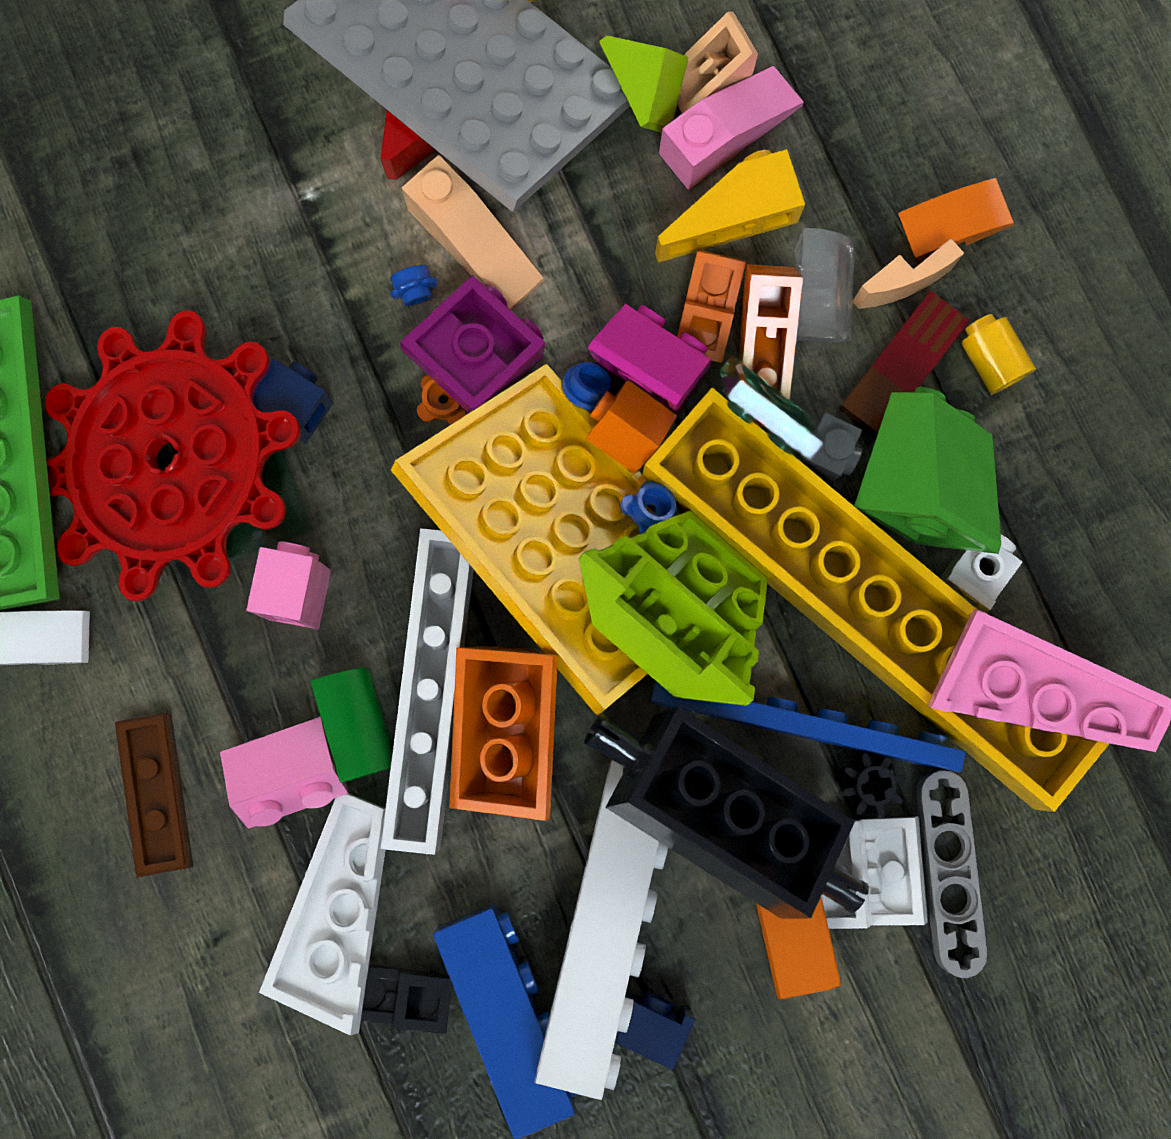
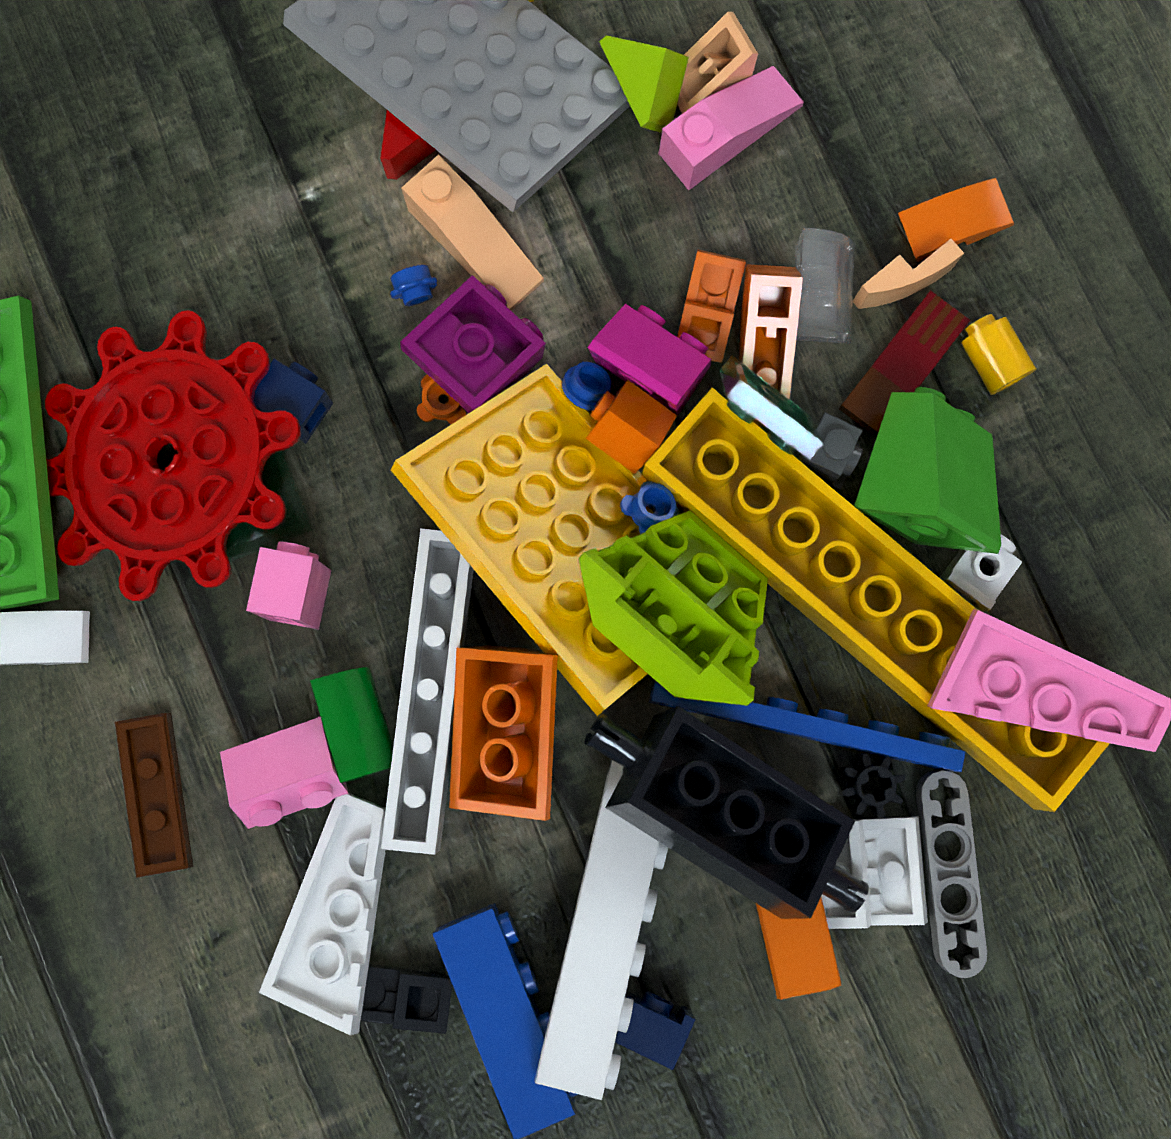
(747, 201): yellow slope -> none

